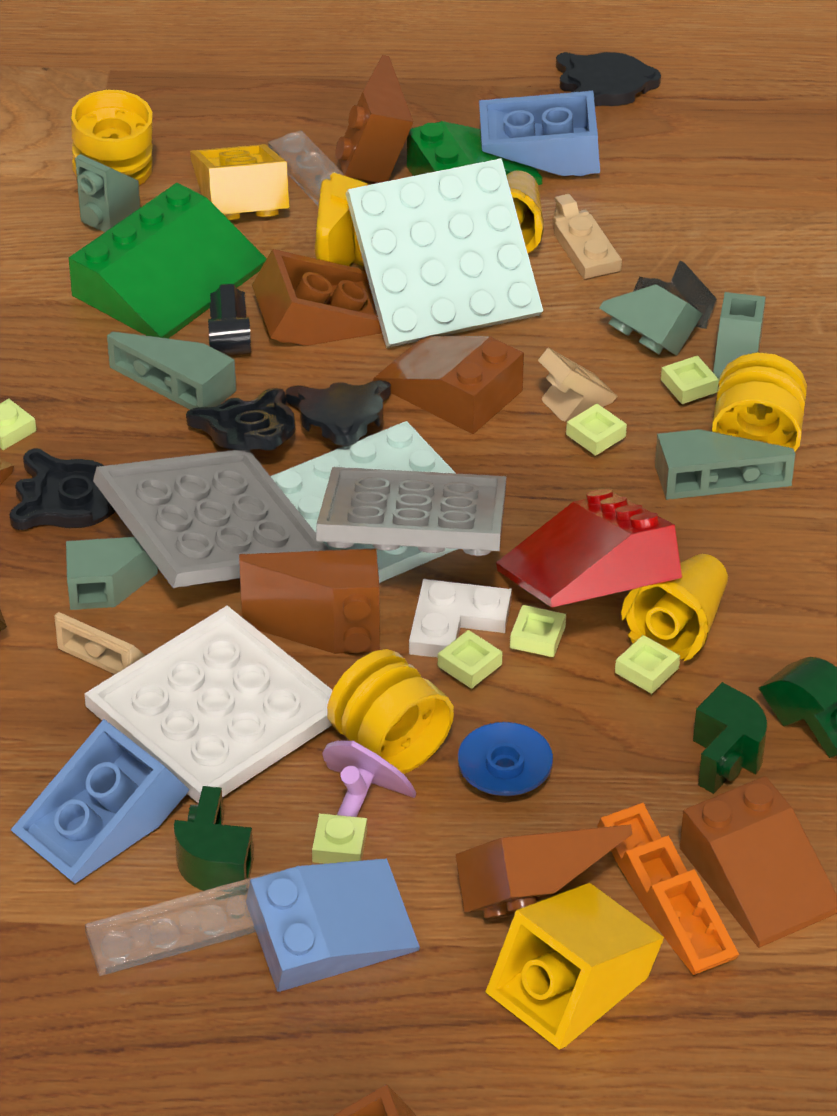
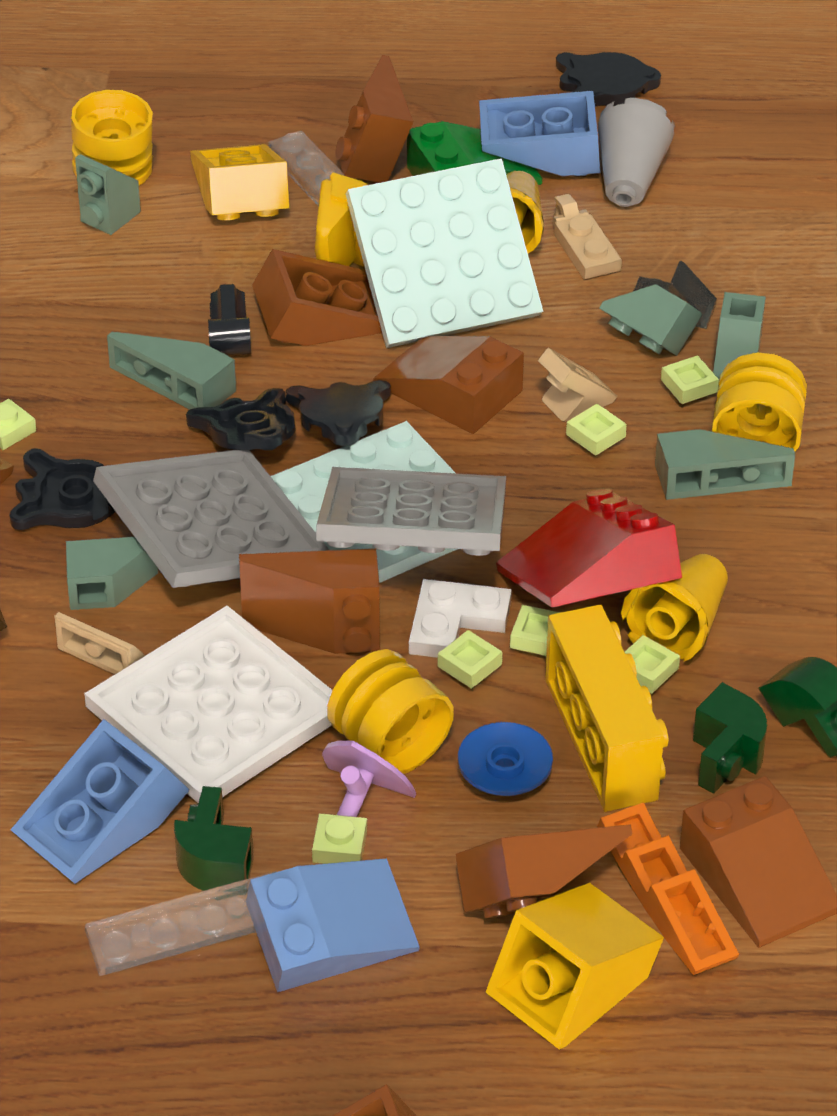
(163, 263): green slope -> none
(605, 707): none -> yellow brick
(632, 147): none -> light grey cone

